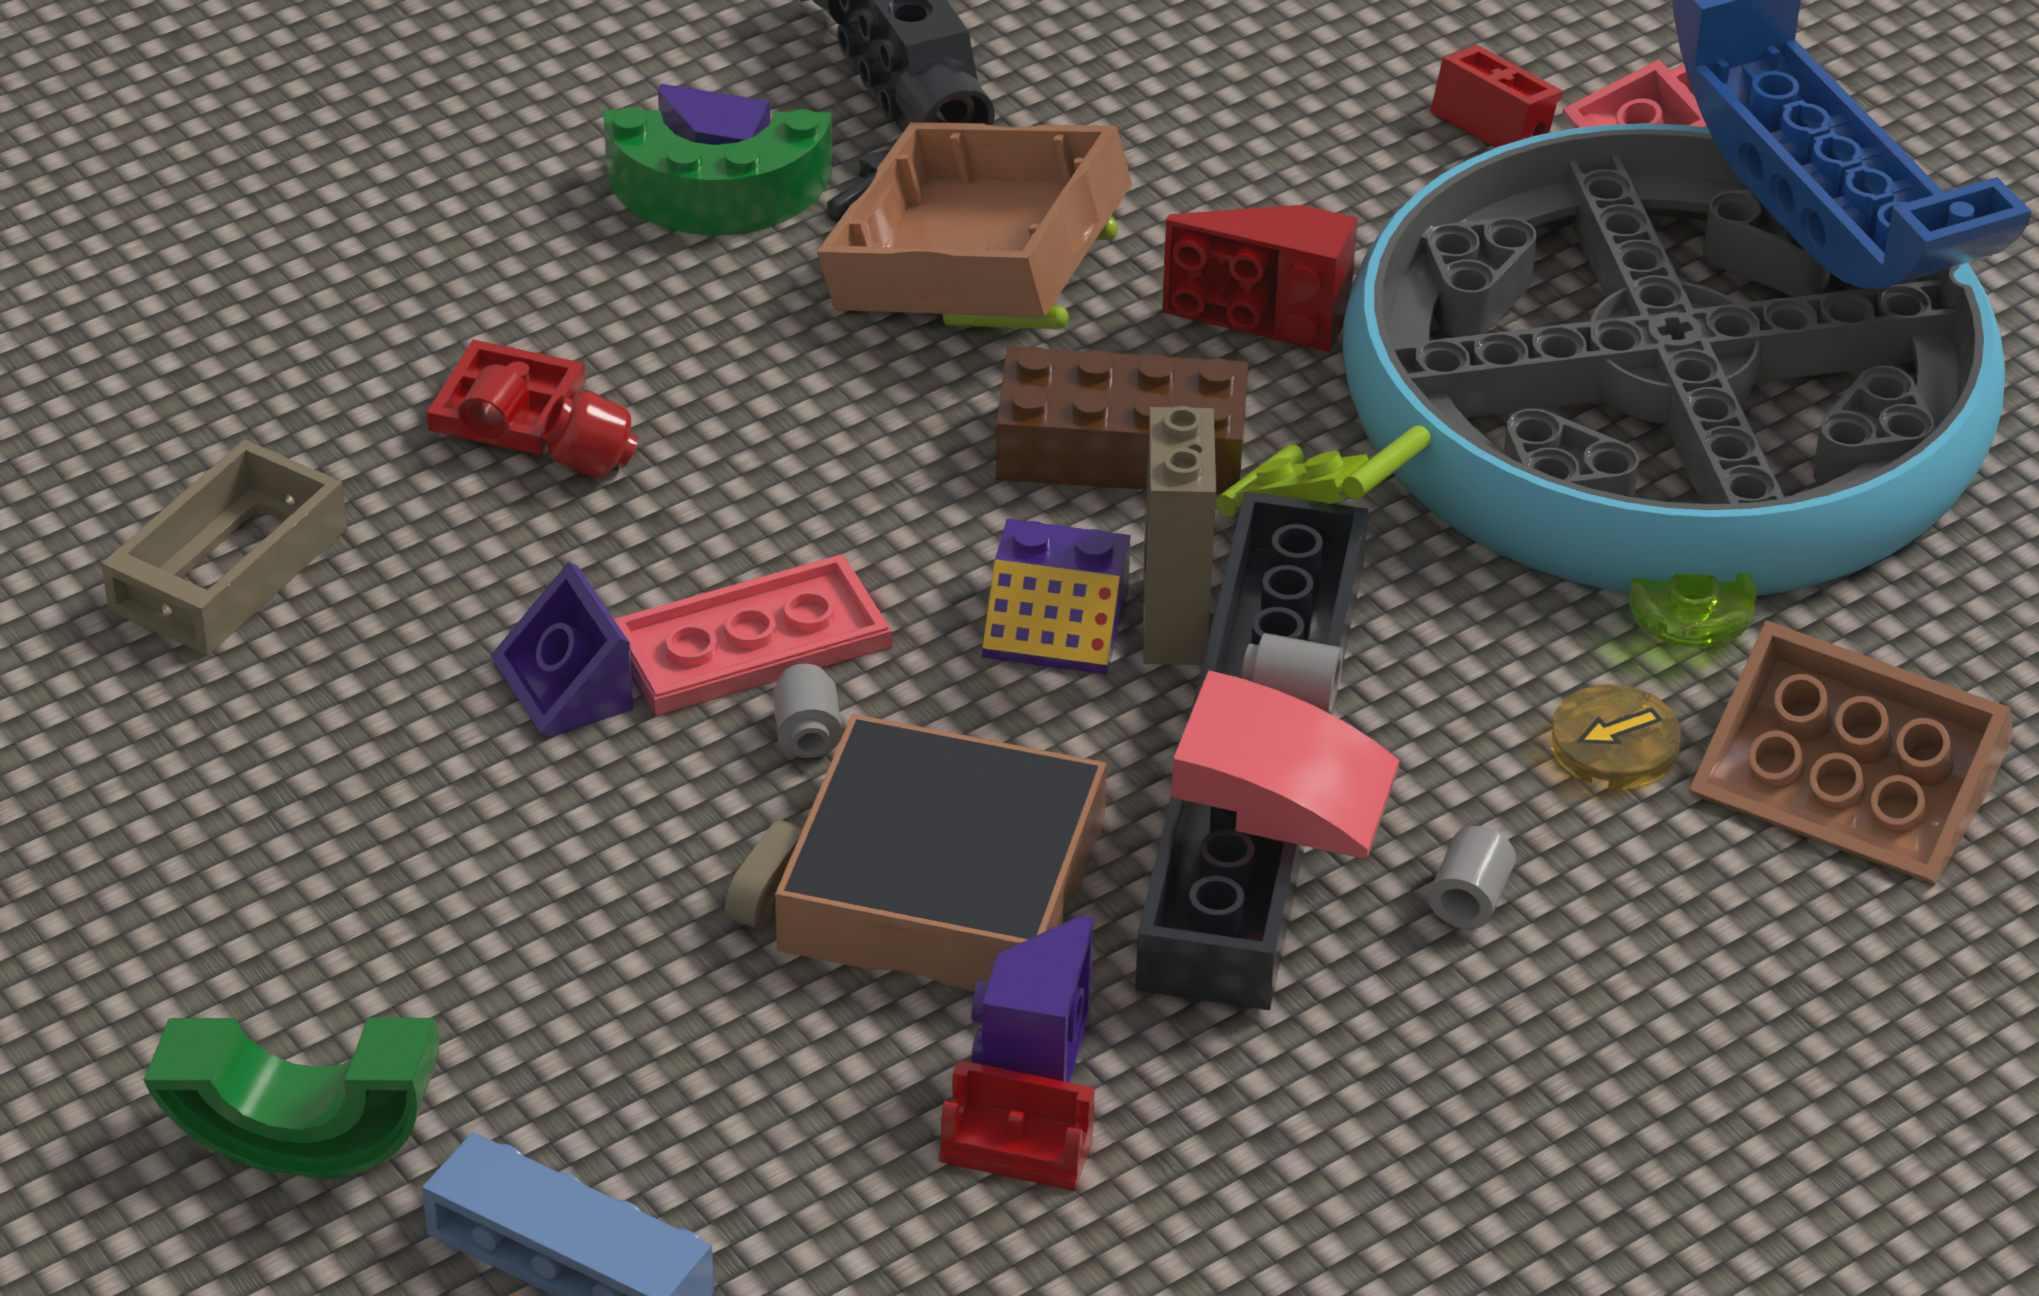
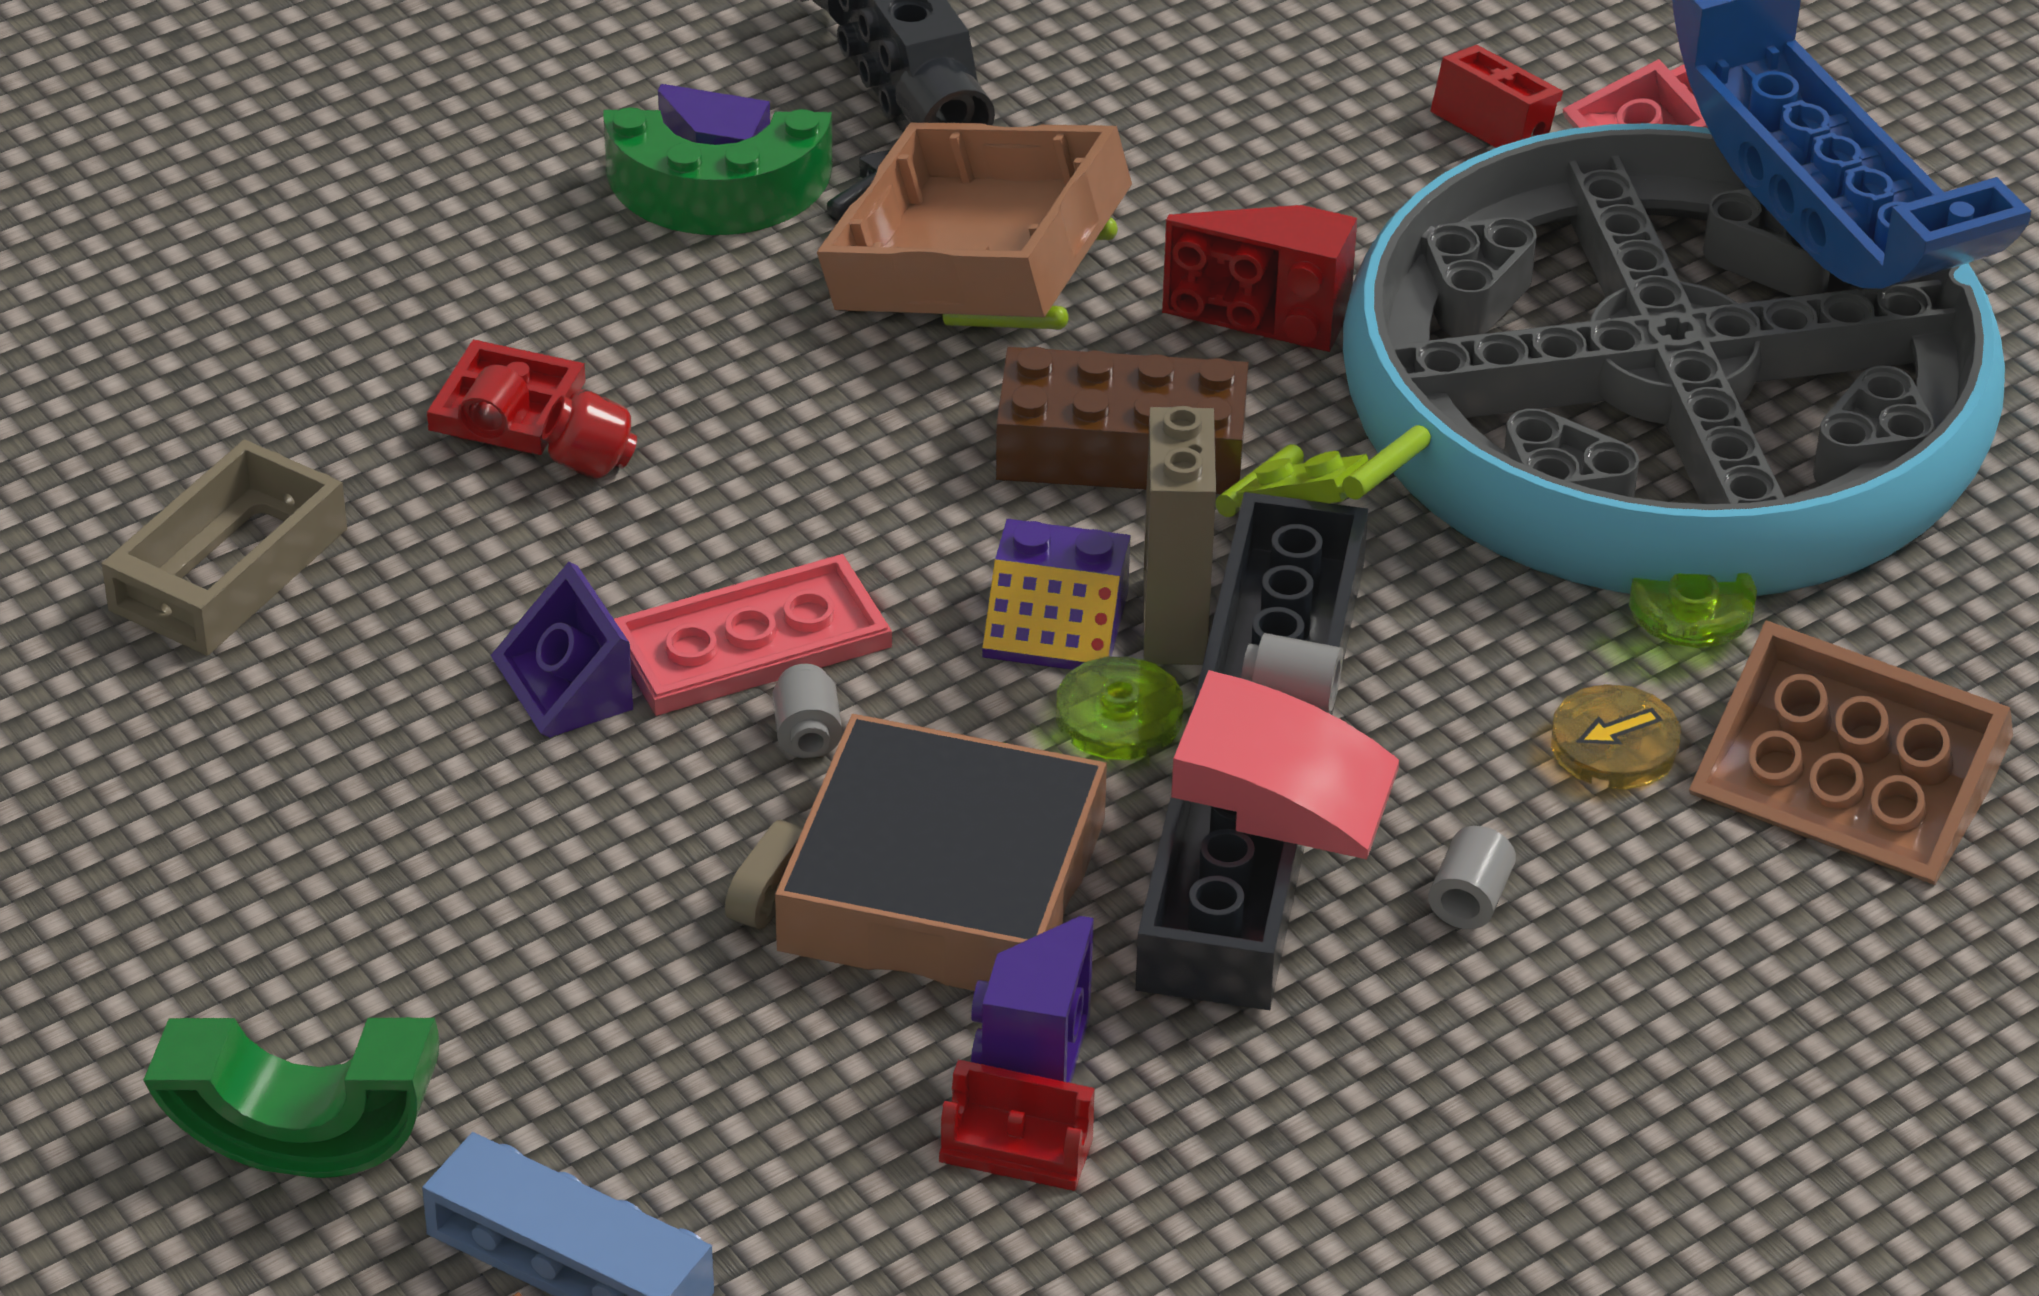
(1119, 707): none -> clear neon green plate

